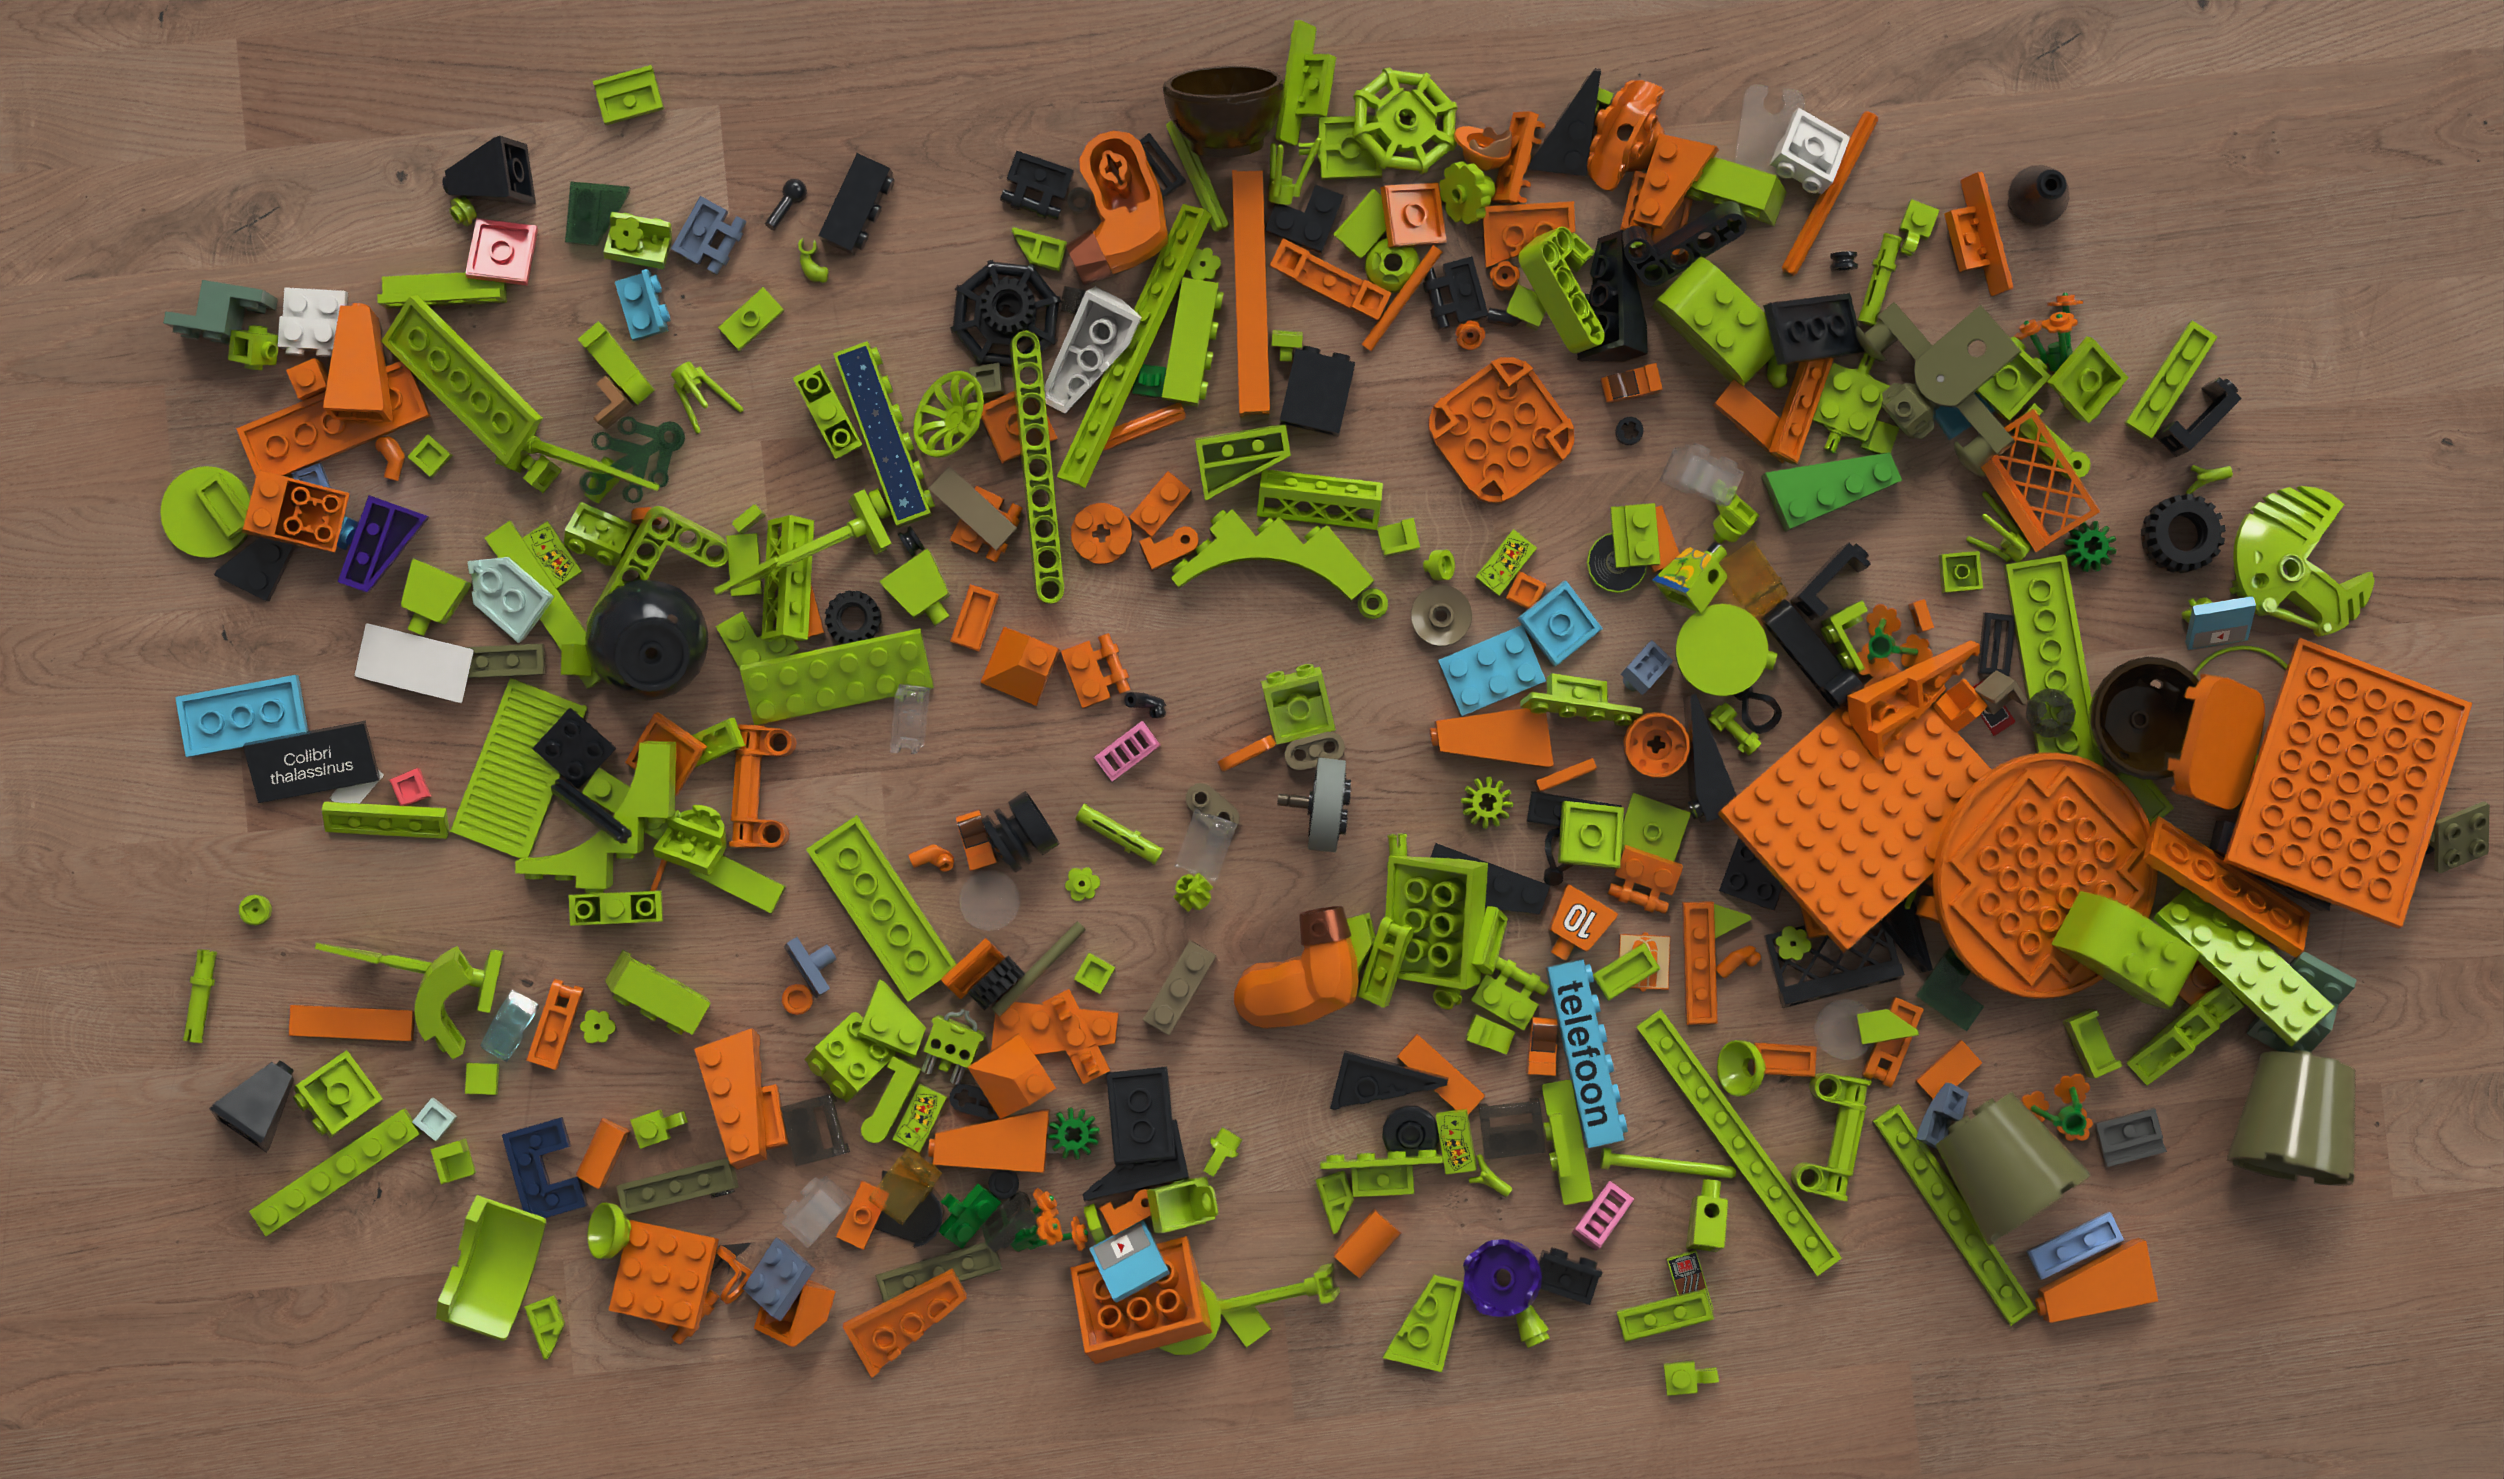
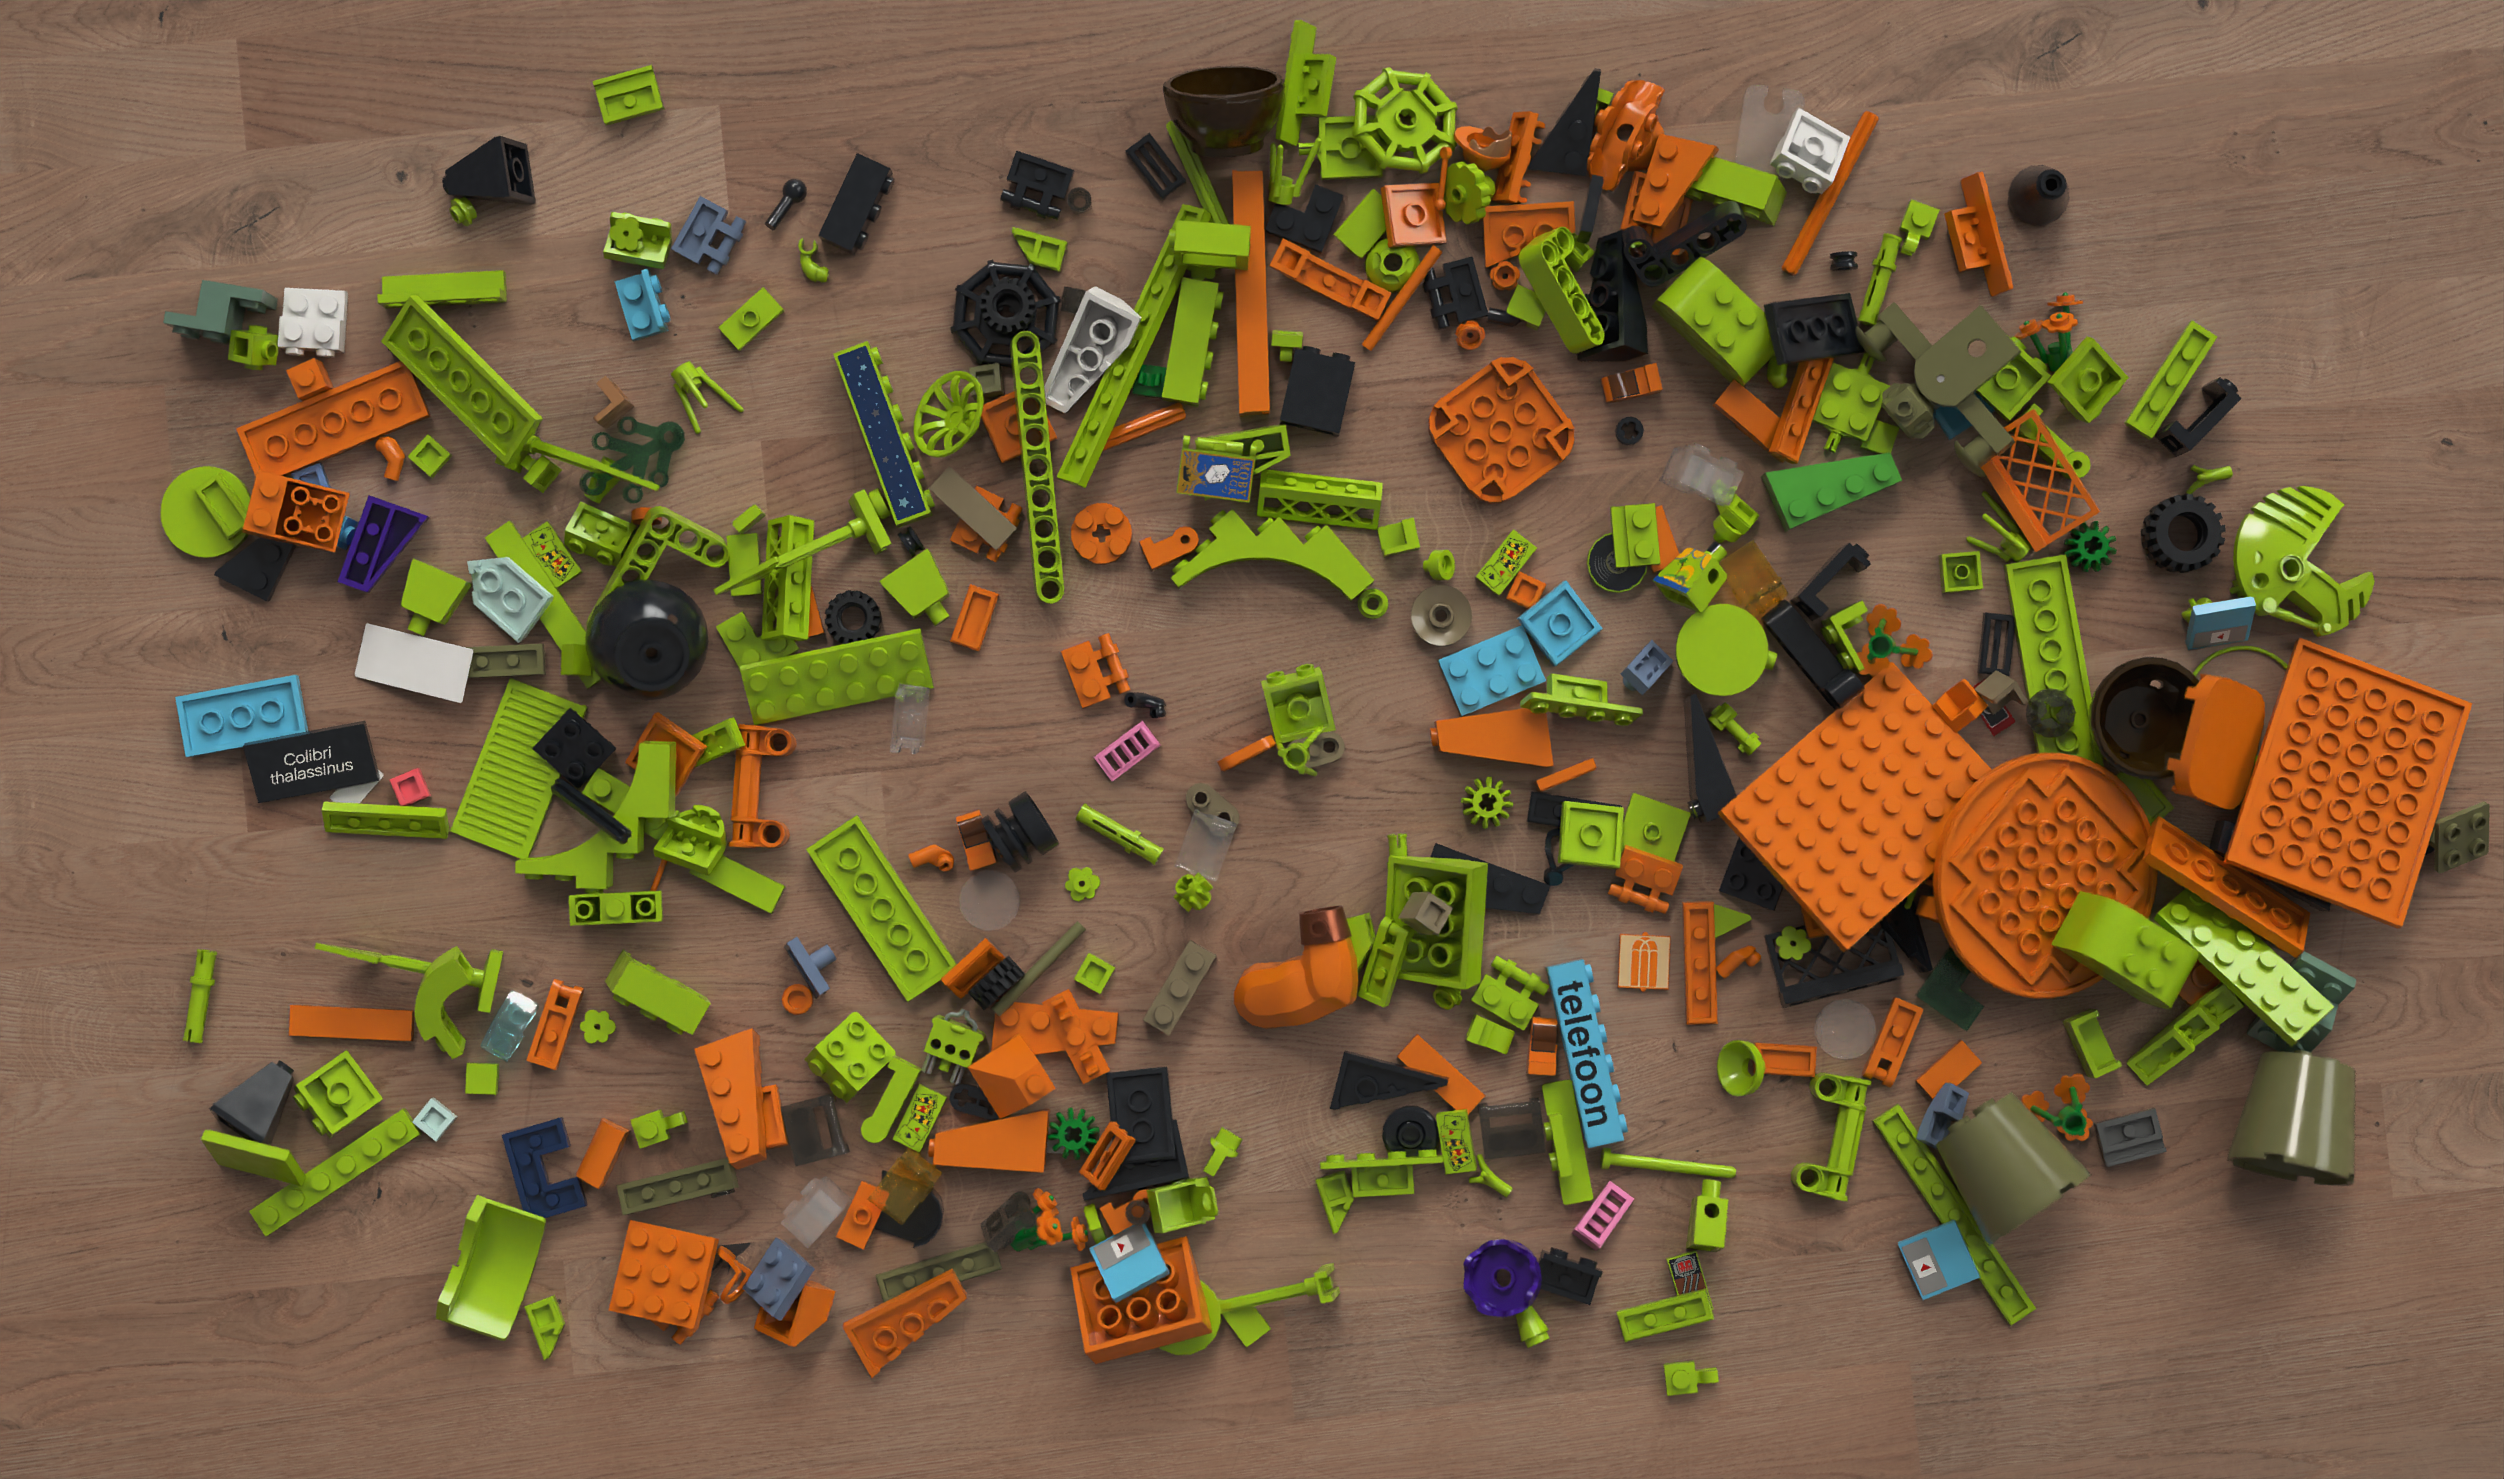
(253, 1157): none -> lime tile
(255, 909): lime tile -> none
(357, 370): orange slope -> none
(453, 1161): lime panel -> none
(501, 251): tile -> none
(591, 210): clear green wing -> none
(607, 1231): lime piece -> none
(616, 362): lime leg -> none
(828, 411): lime slope -> none
(891, 1022): lime wing -> none
(967, 1215): green plate -> none
(1003, 1183): black plate -> none
(1020, 666): orange slope -> none
(1111, 1158): none -> orange tile
(1127, 204): orange piece -> none
(1137, 1220): none -> clear smoke hose
(1160, 504): orange plate -> none
(1210, 244): none -> lime window
(1216, 469): none -> piece
(1298, 753): none -> lime plant
(1324, 804): light grey wheel -> none
(1367, 1243): orange brick -> none
(1425, 913): none -> dark tan panel
(1429, 1326): lime wing -> none
(1445, 154): none -> orange hinge
(1490, 940): lime tile -> none
(1578, 922): orange torso -> none
(1590, 209): none -> black tile
(1626, 971): lime tile -> none
(1667, 759): orange wheel -> none
(1738, 1142): lime plate -> none
(1759, 729): black piece -> none
(1883, 1026): lime tile -> none
(1887, 706): orange wedge -> none
(1921, 616): orange tile -> none
(1938, 1259): none -> medium azure tile
(2075, 1245): light blue tile -> none
(2102, 1285): orange slope -> none

